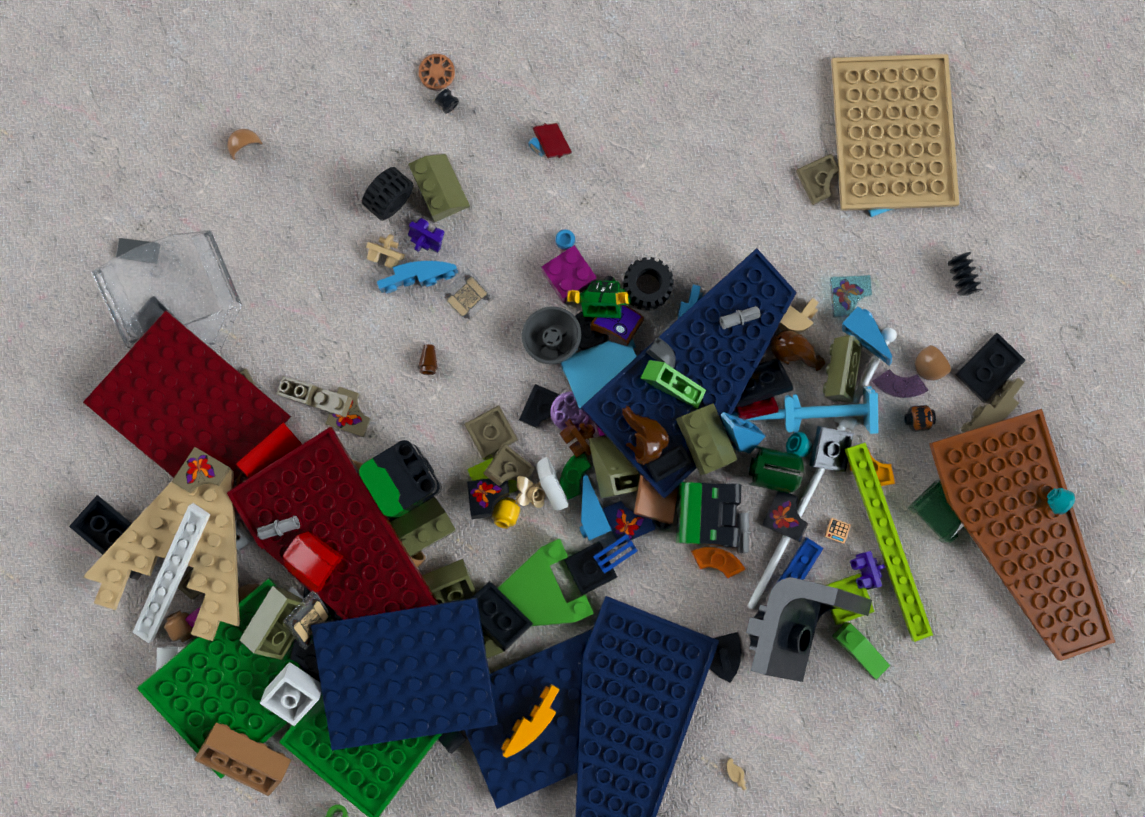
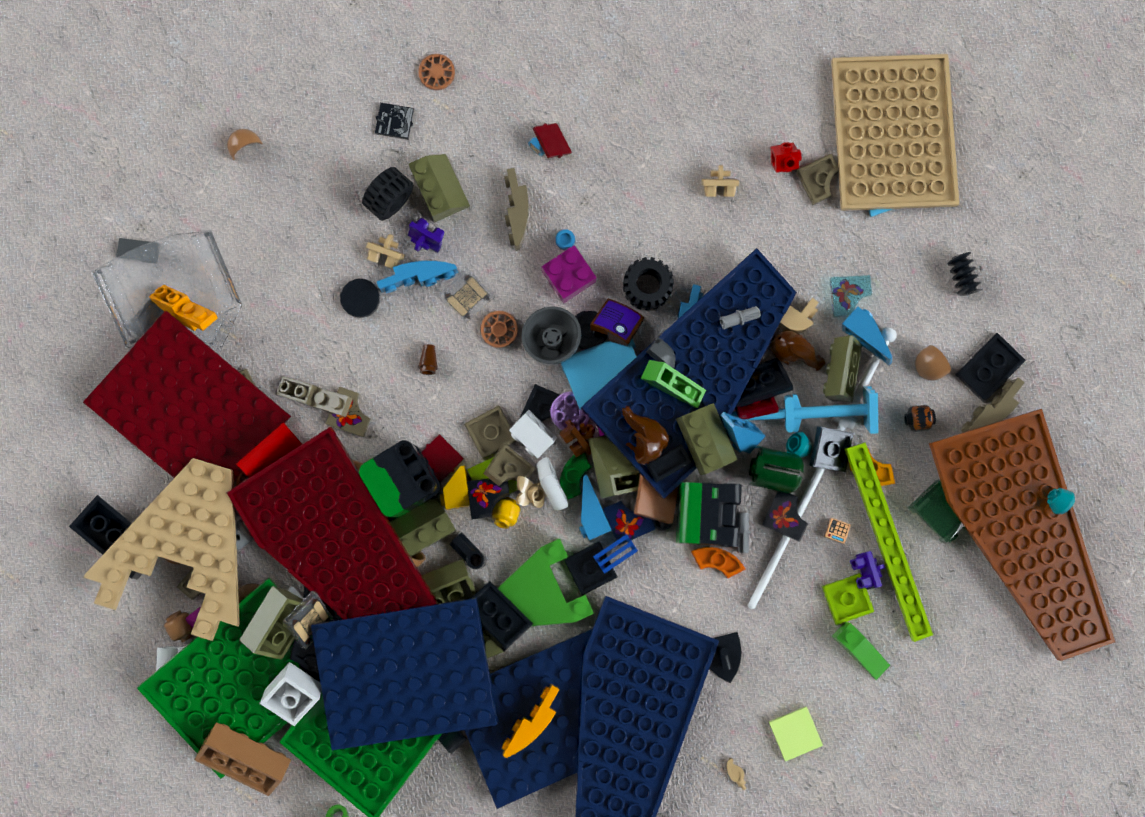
(171, 572): white plate -> none
(182, 308): none -> light orange slope
(200, 470): dark tan tile -> none
(278, 527): light grey axle -> none
(311, 560): red slope -> none
(360, 298): none -> black tile
(394, 121): none -> piece
(442, 457): none -> dark red piece
(446, 101): black wheel -> none
(456, 491): none -> yellow slope
(467, 550): none -> black piece
(499, 329): none -> nougat wheel
(517, 215): none -> dark tan slope
(532, 434): none -> white brick
(601, 298): green torso -> none
(729, 184): none -> tan hips
(785, 157): none -> red brick
(787, 625): black piece -> none
(795, 733): none -> yellowish green tile
(802, 560): blue tile -> none
(900, 386): clear purple tile -> none

